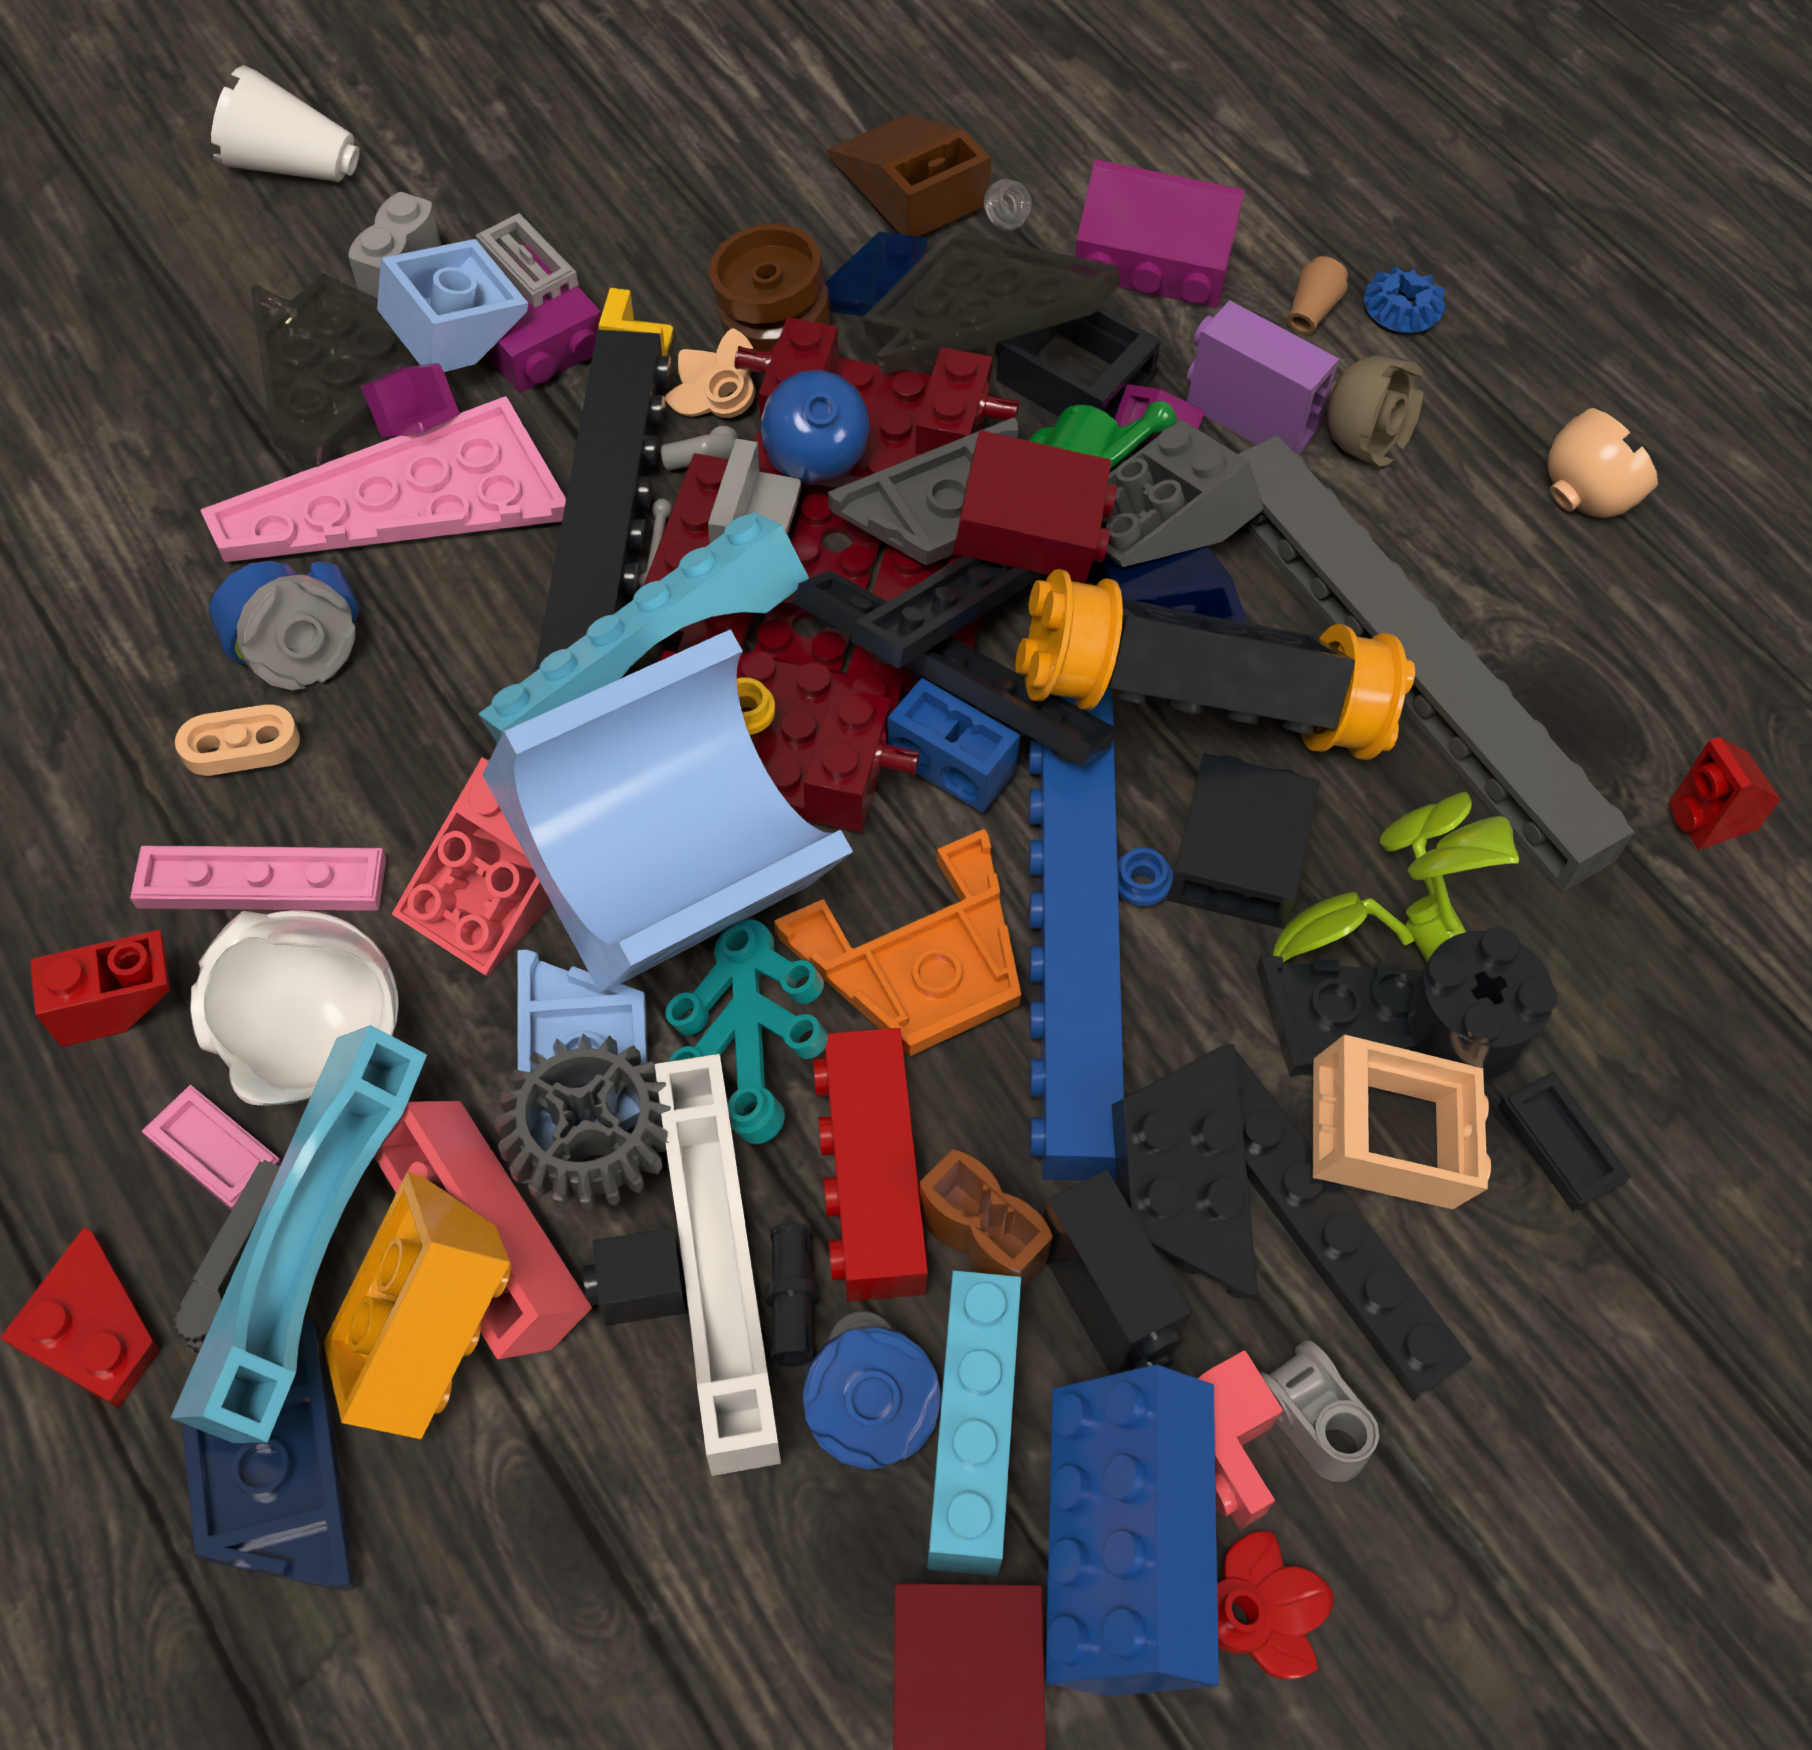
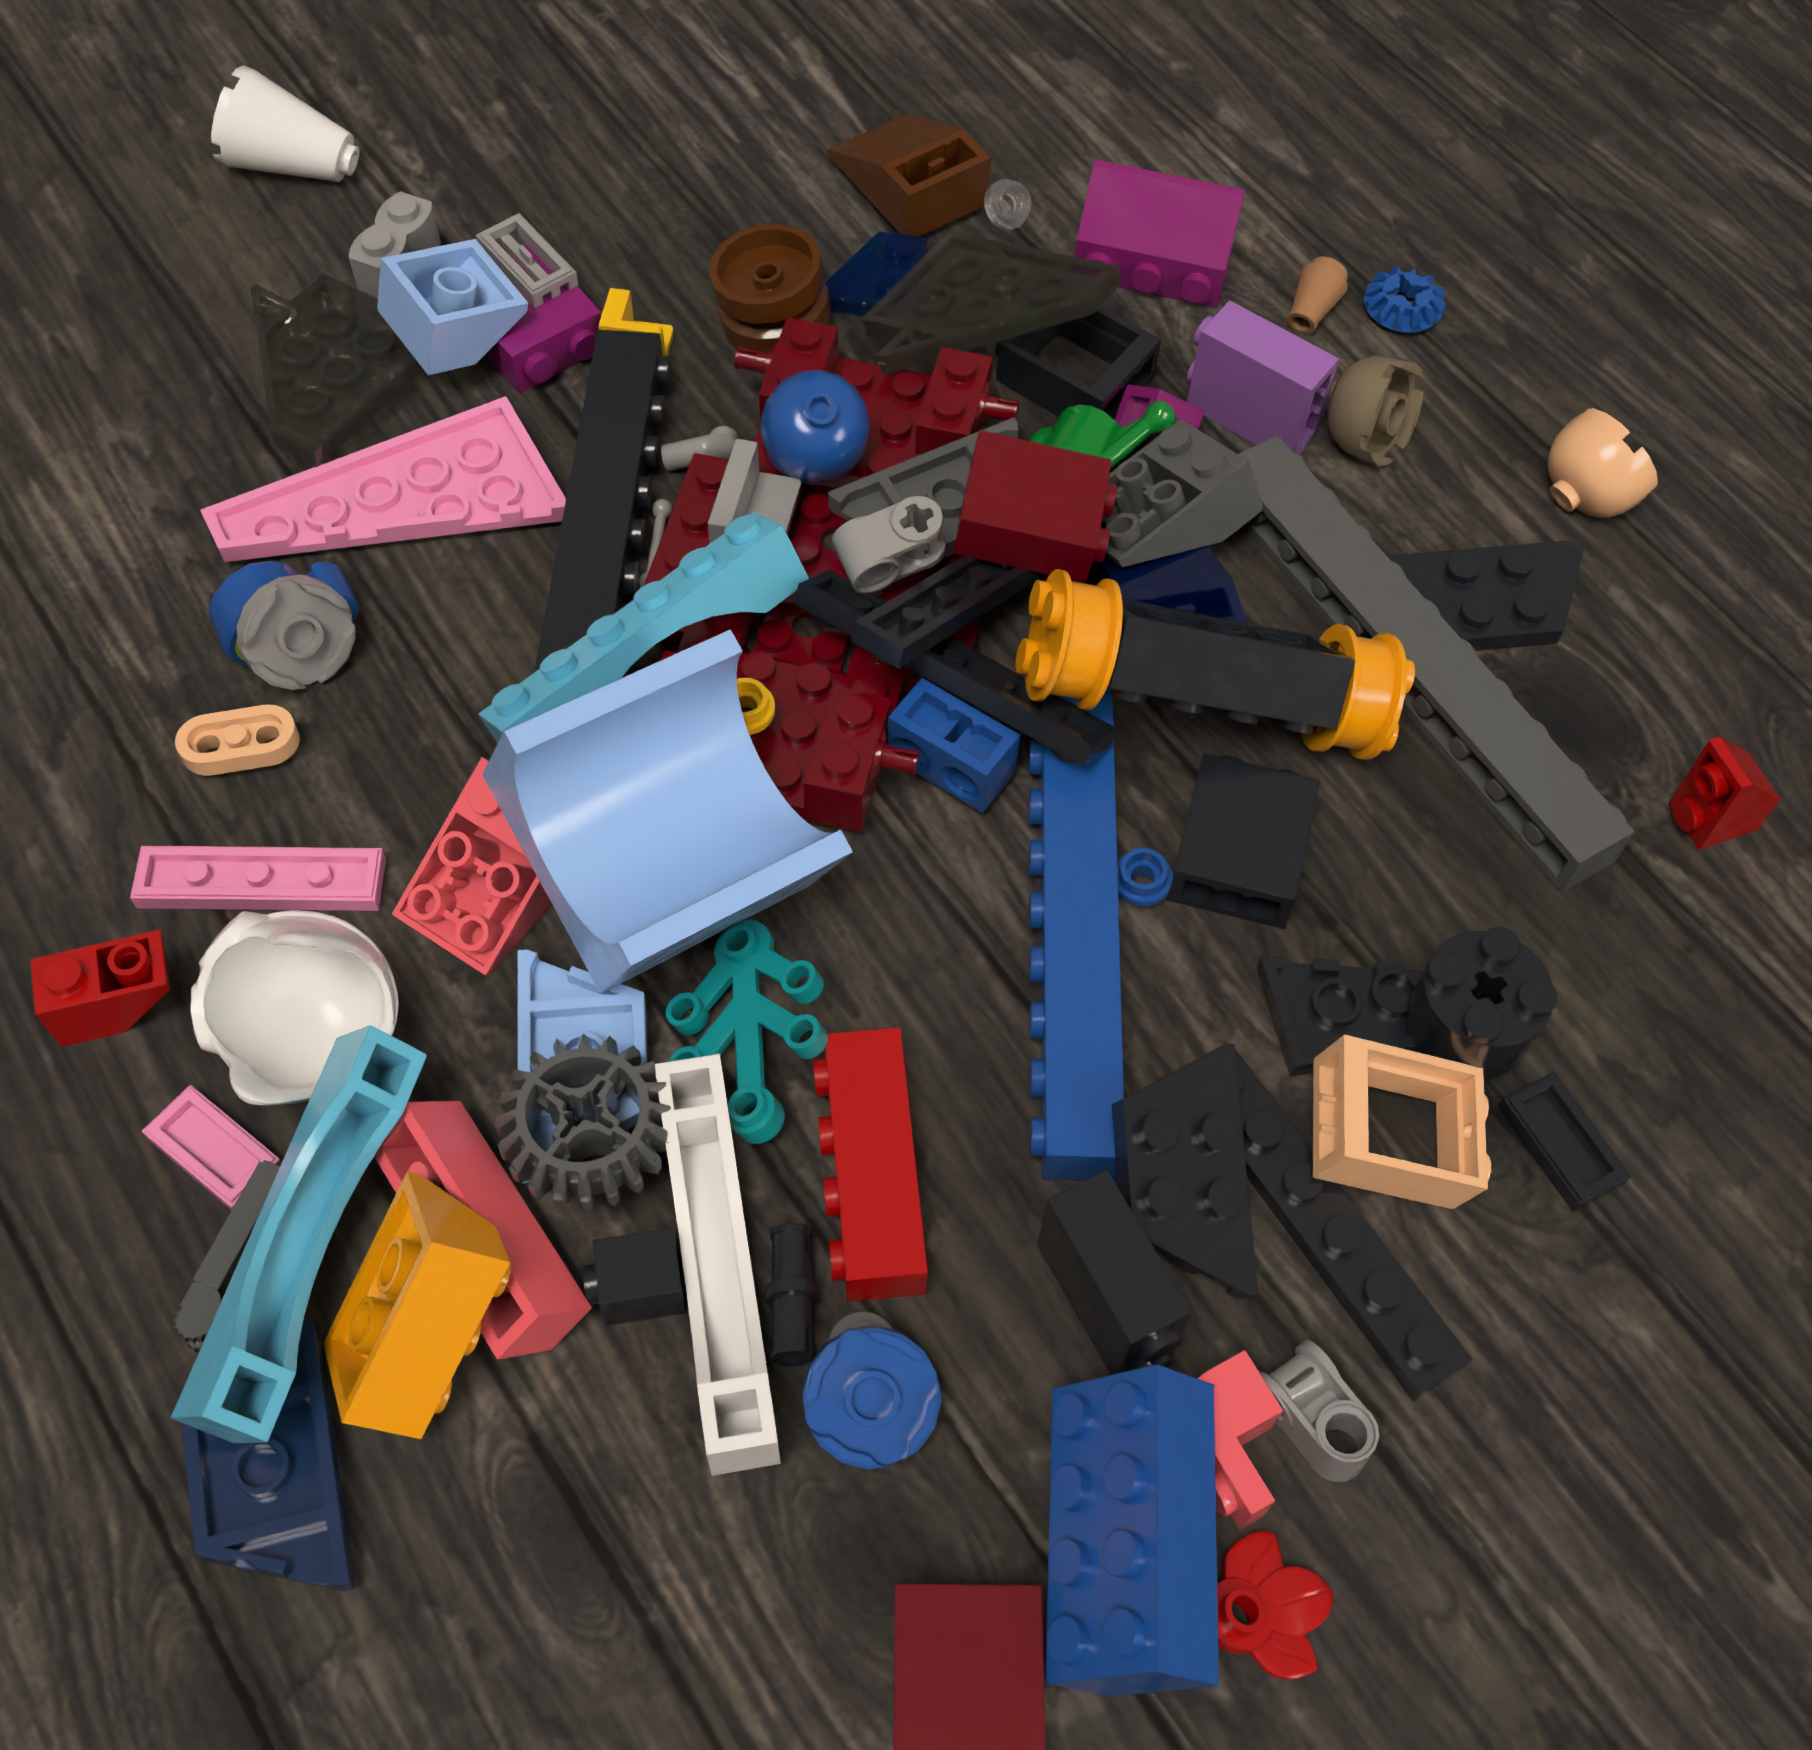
(85, 1324): red wing -> none
(410, 400): magenta panel -> none
(710, 378): light nougat plate -> none
(888, 547): none -> light grey piece
(931, 973): orange wing -> none
(972, 1215): dark orange brick -> none
(975, 1425): medium azure brick -> none
(1430, 918): lime plant -> none
(1499, 592): none -> black wing

